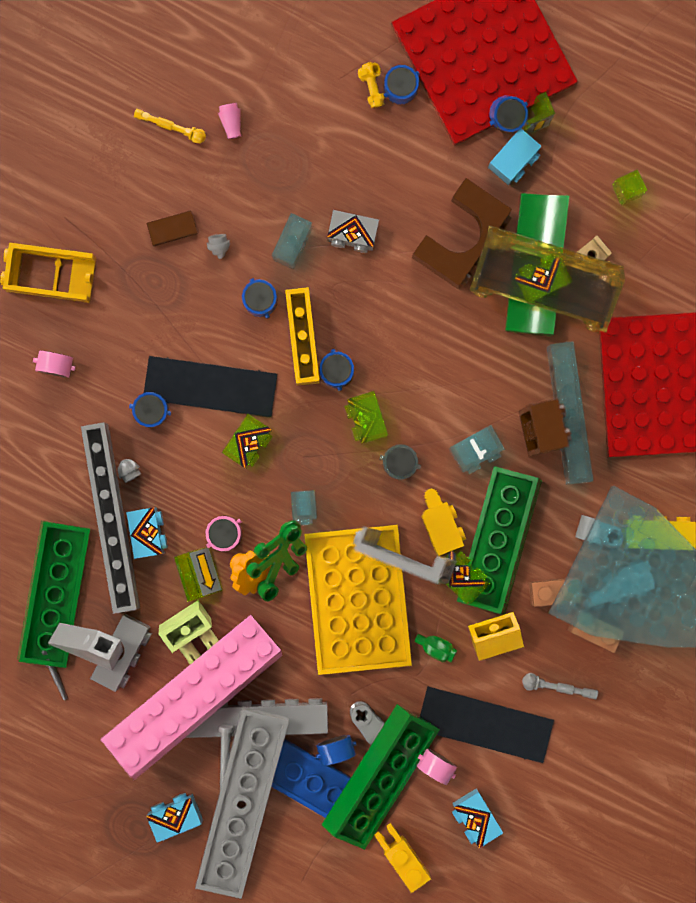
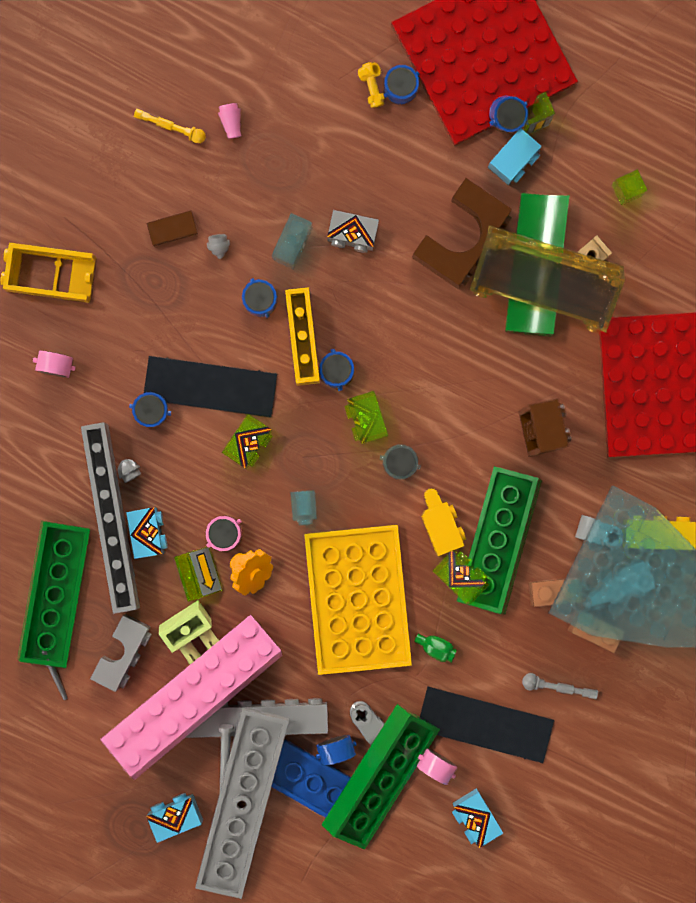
(88, 644): light grey slope -> none
(289, 534): green plant -> none
(367, 541): light grey panel -> none
(404, 859): yellow hinge -> none
(477, 449): clear light blue brick -> none
(496, 636): yellow brick -> none
(543, 277): clear neon green brick -> none
(567, 389): clear light blue brick -> none

